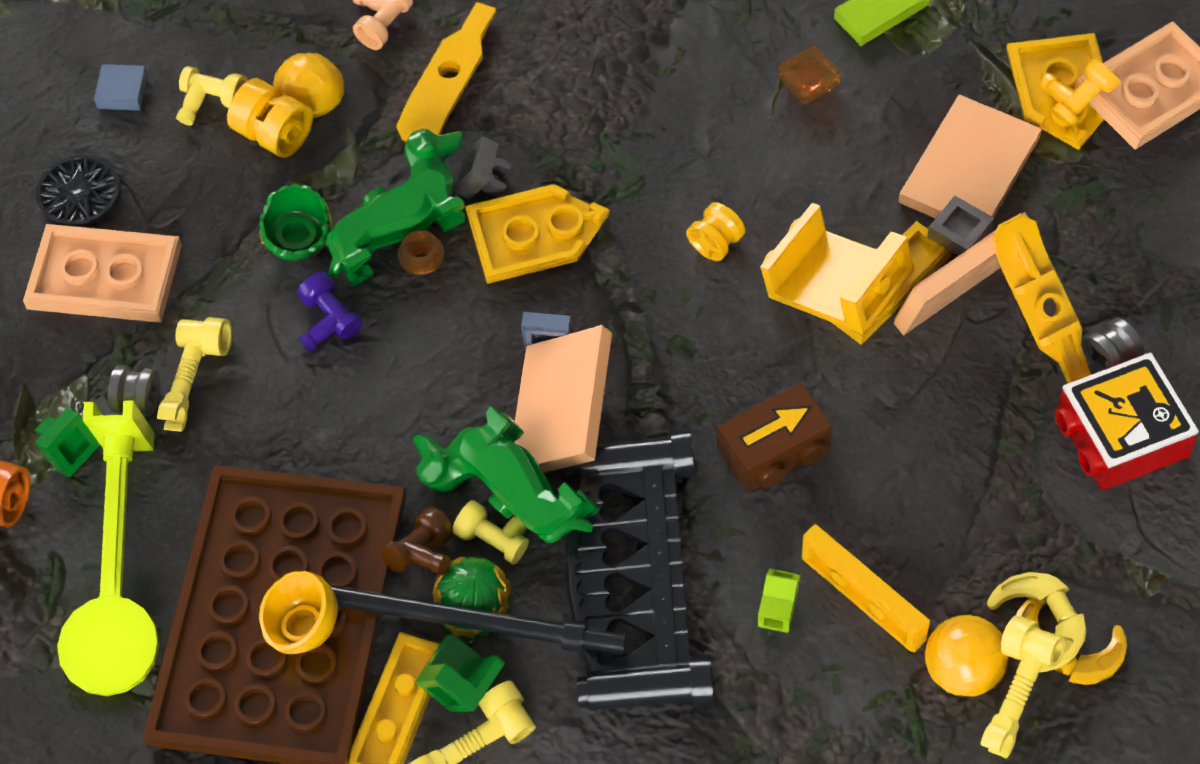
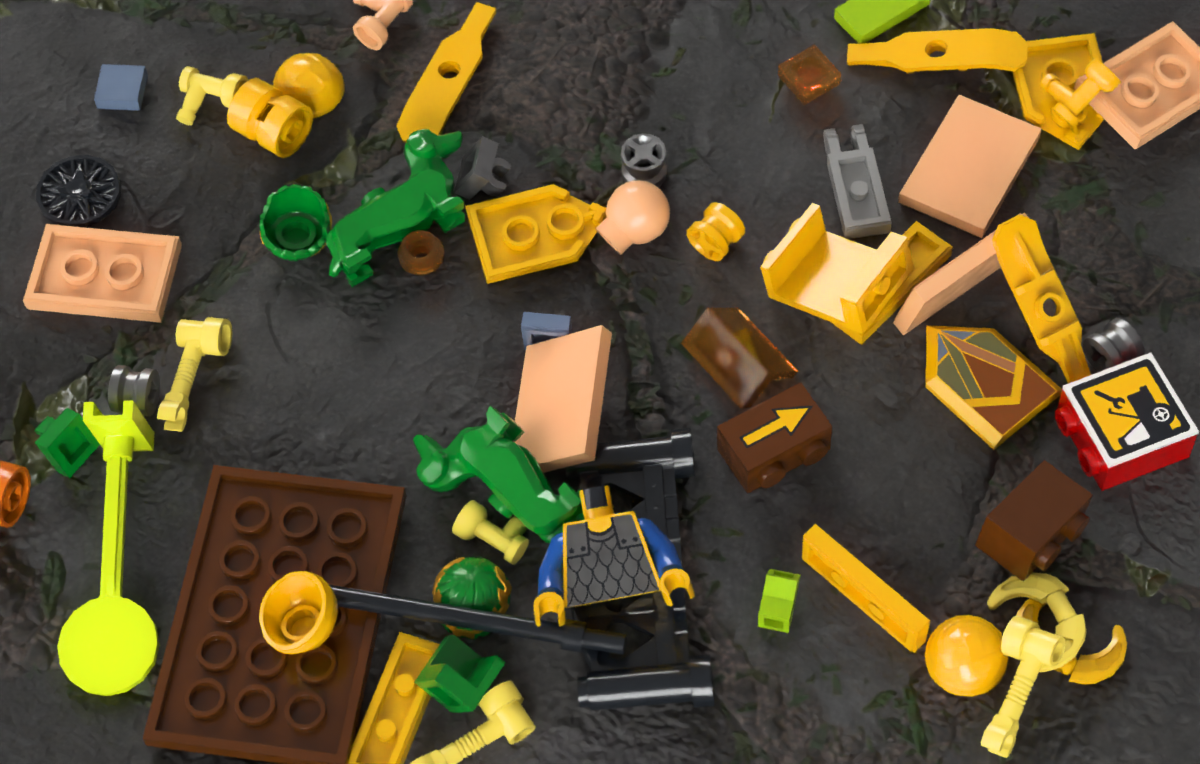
(318, 291): dark purple piece -> none
(431, 530): reddish brown piece -> none
(606, 559): none -> torso
(634, 215): none -> light nougat piece
(642, 151): none -> flat silver wheel
(736, 354): none -> clear orange panel
(857, 185): none -> light grey hinge
(960, 226): flat silver tile -> none
(962, 51): none -> yellow piece
(985, 380): none -> tile
(1034, 521): none -> reddish brown brick

